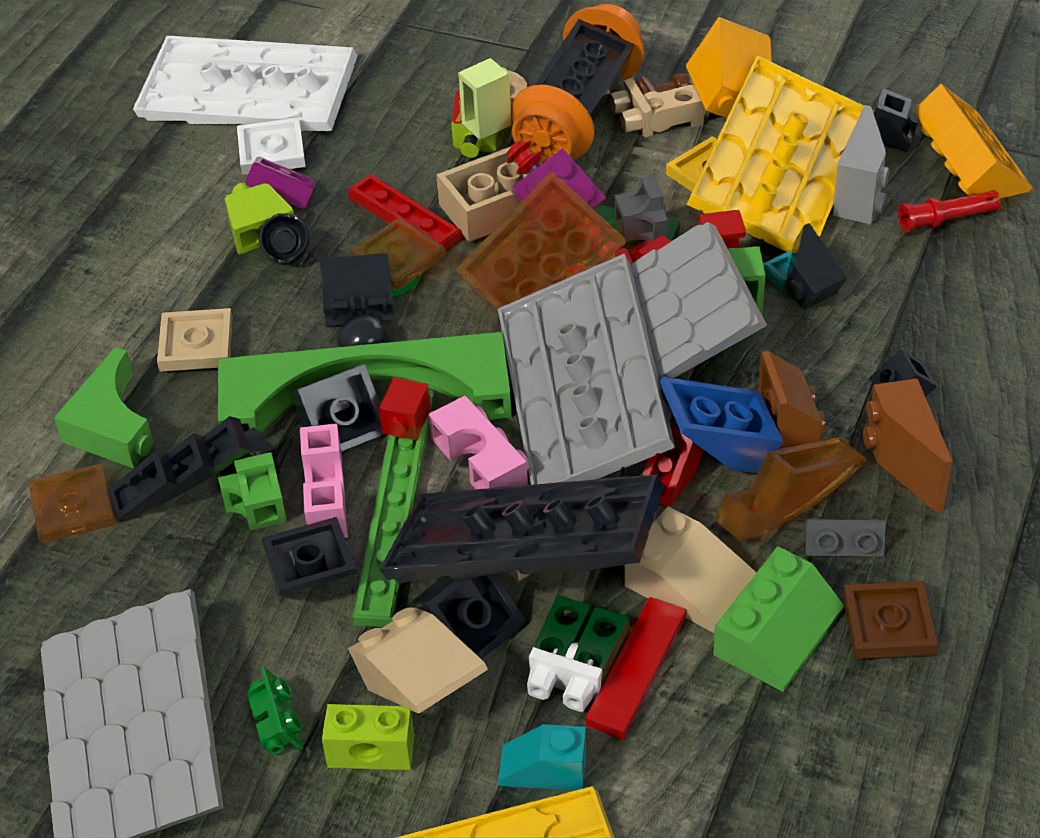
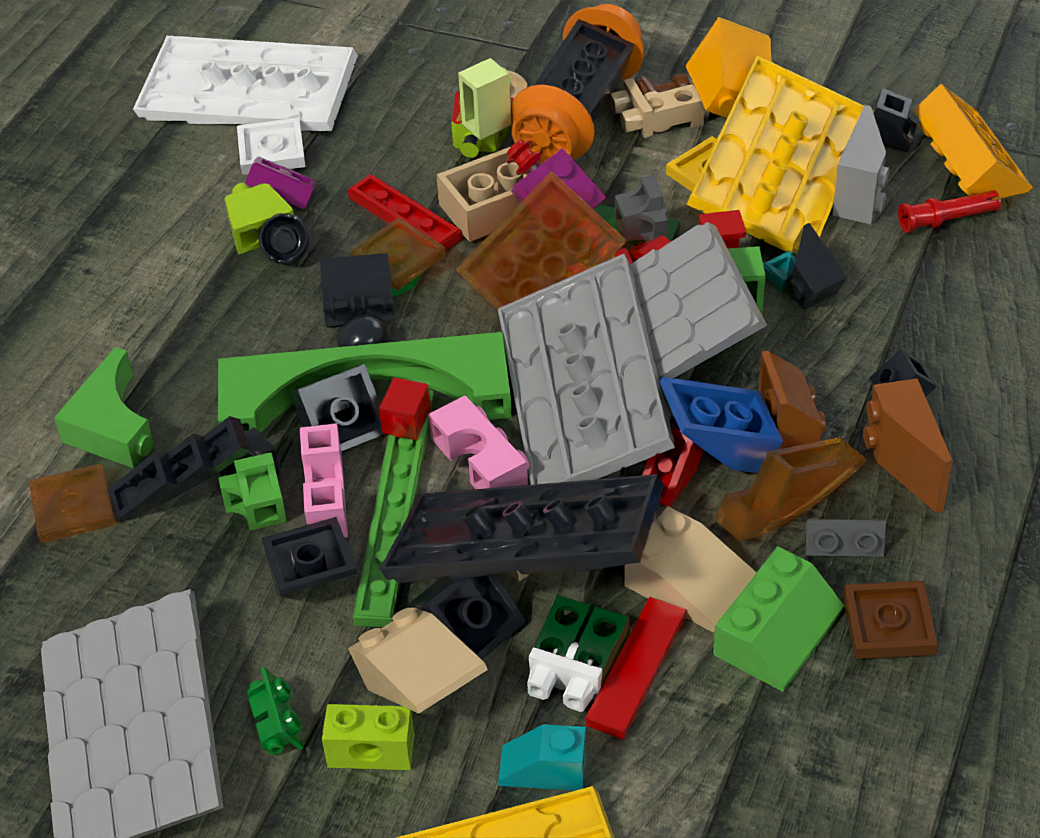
(194, 339): tan plate -> none

